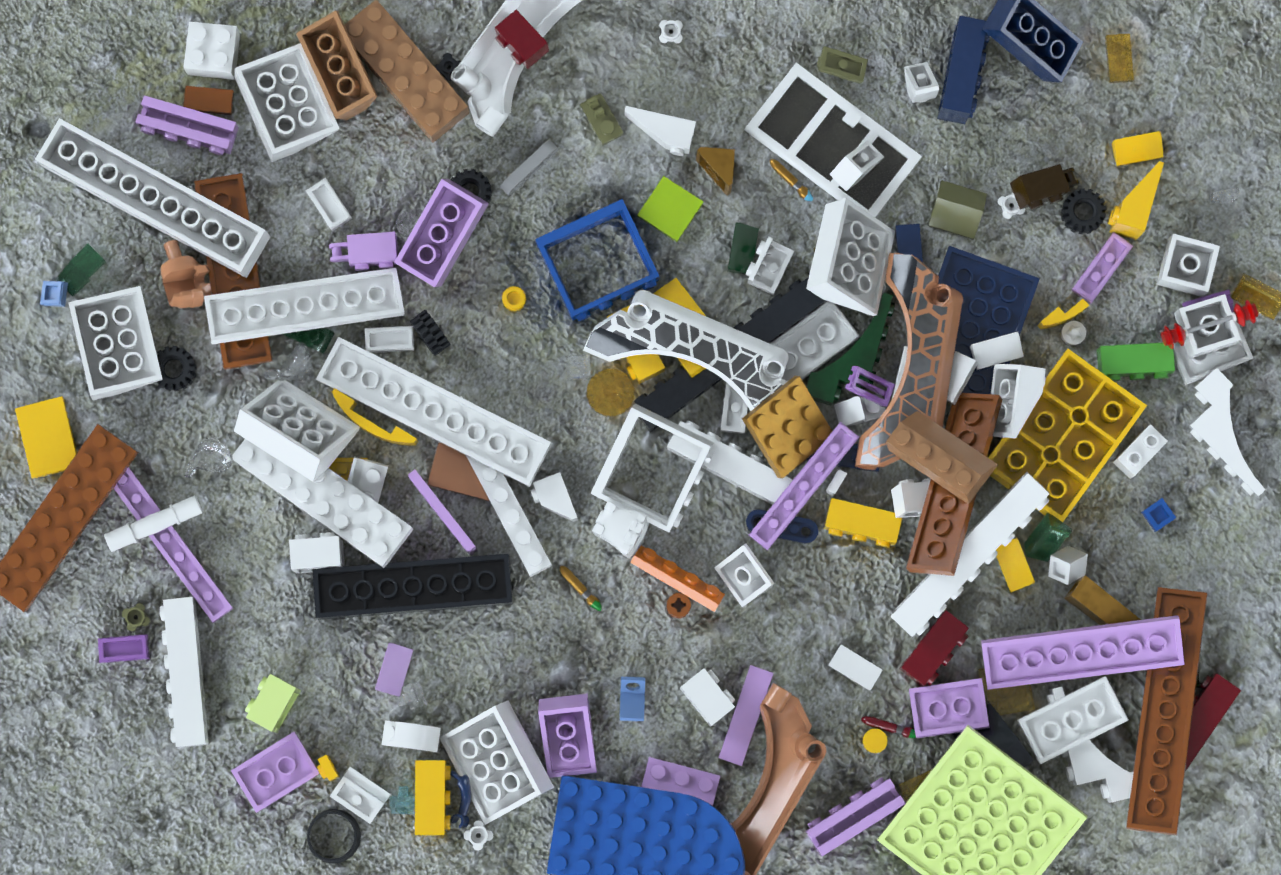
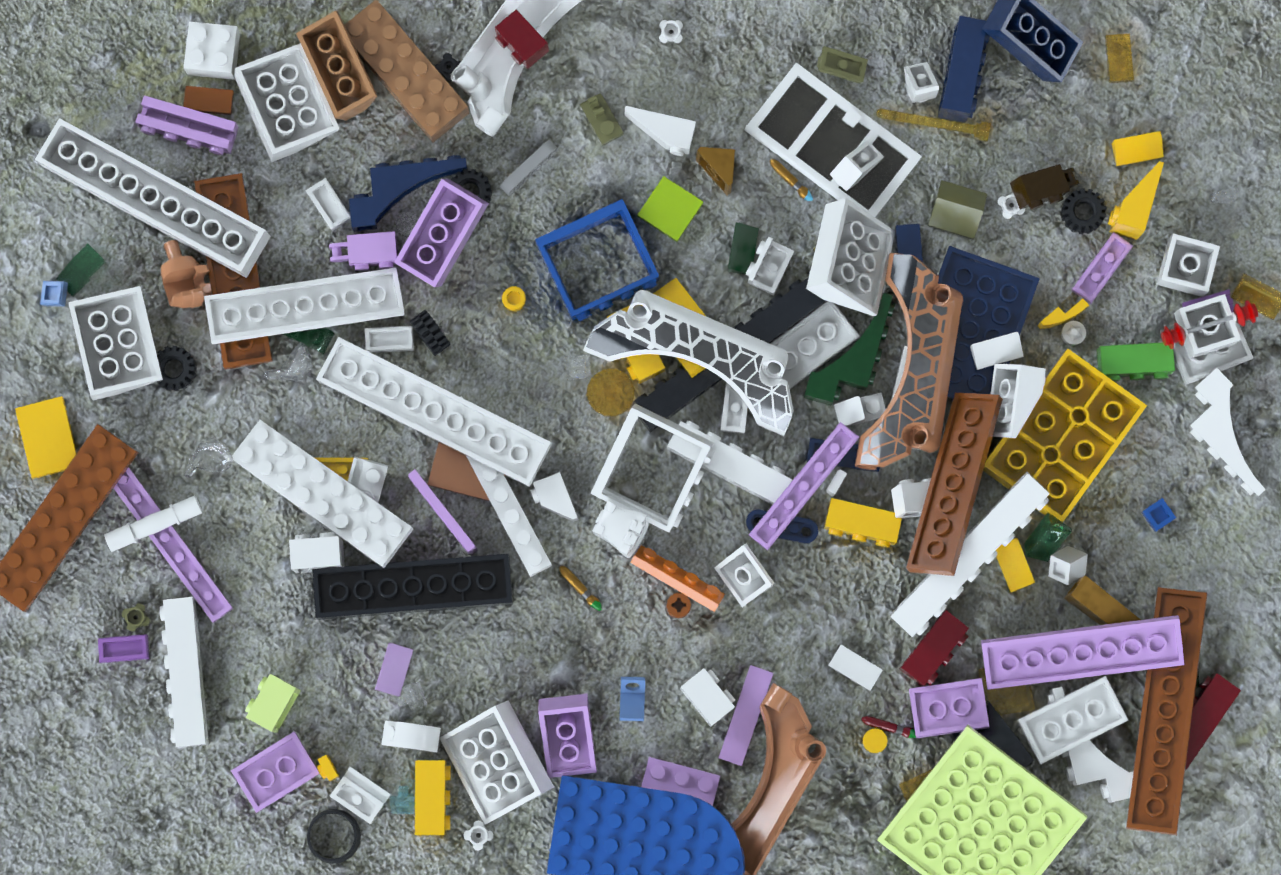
(295, 428): white slope -> none
(394, 183): none -> dark blue arch
(398, 435): yellow slope -> none
(465, 788): dark blue piece -> none
(788, 426): pearl gold plate -> none
(854, 817): lavender brick -> none
(855, 380): medium lavender tile -> none
(940, 456): medium nougat slope -> none
(961, 372): white tile -> none
(979, 130): none -> clear yellow piece
(1140, 451): white brick -> none

